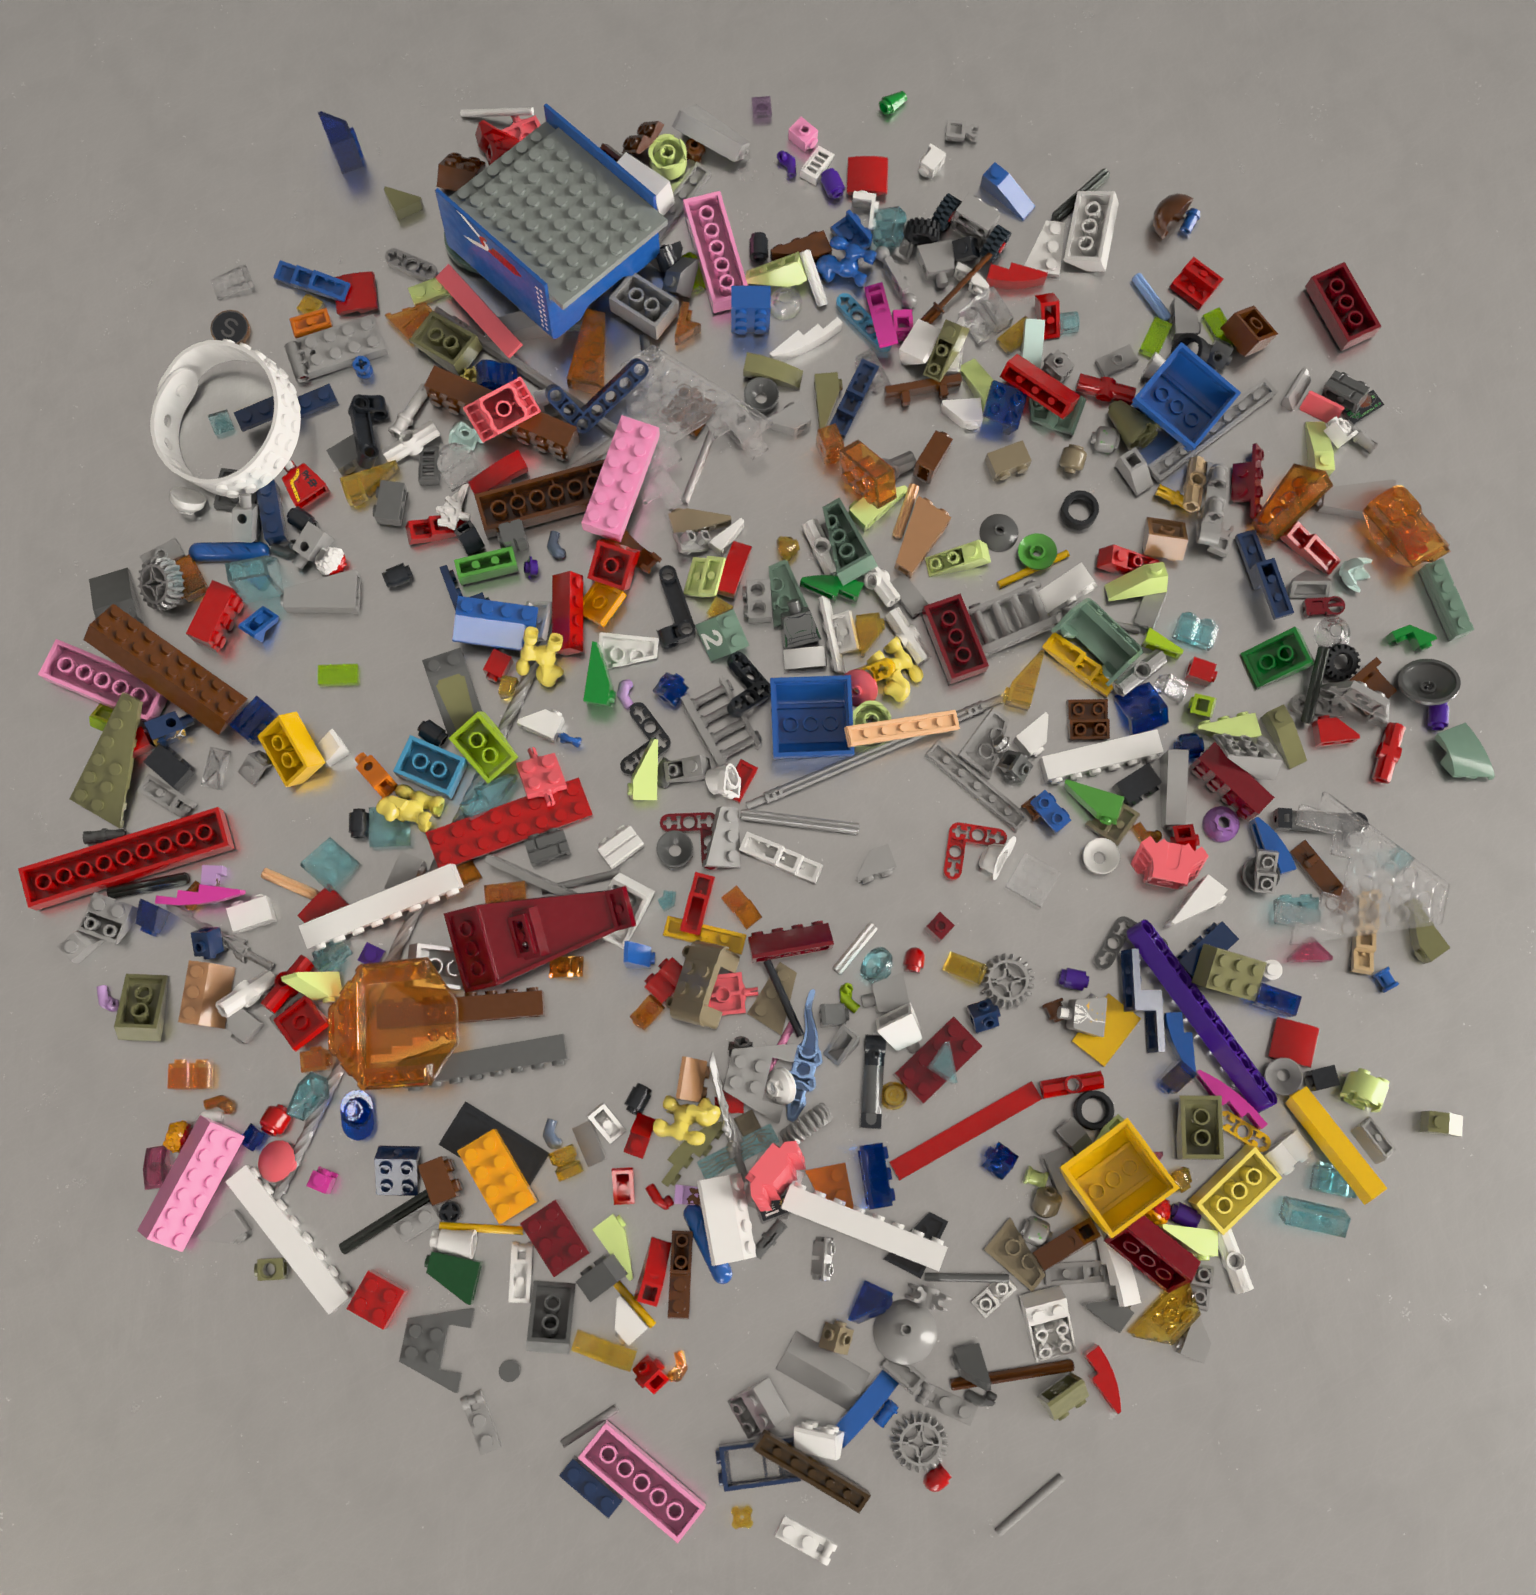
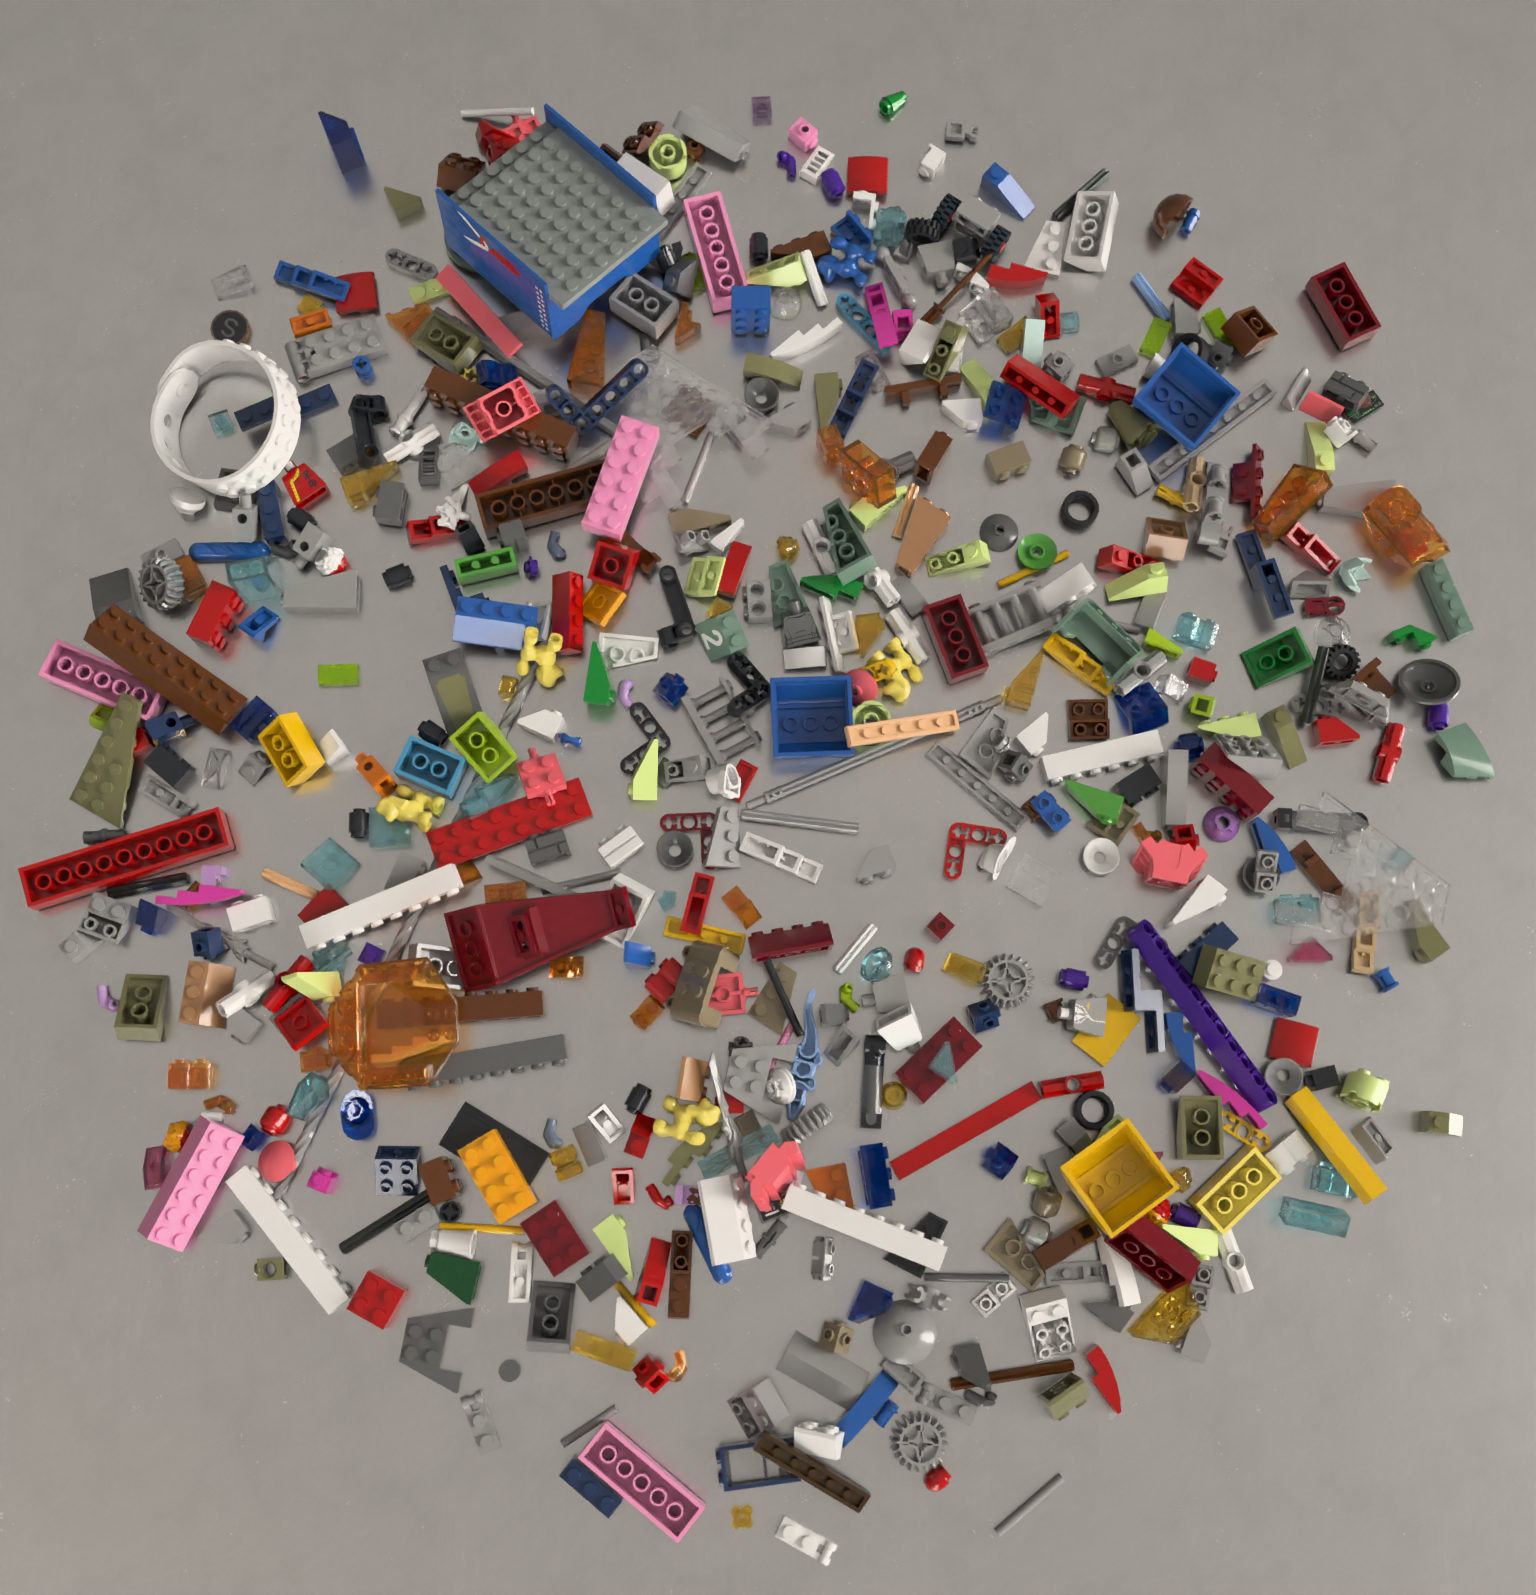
(497, 665): red brick -> none

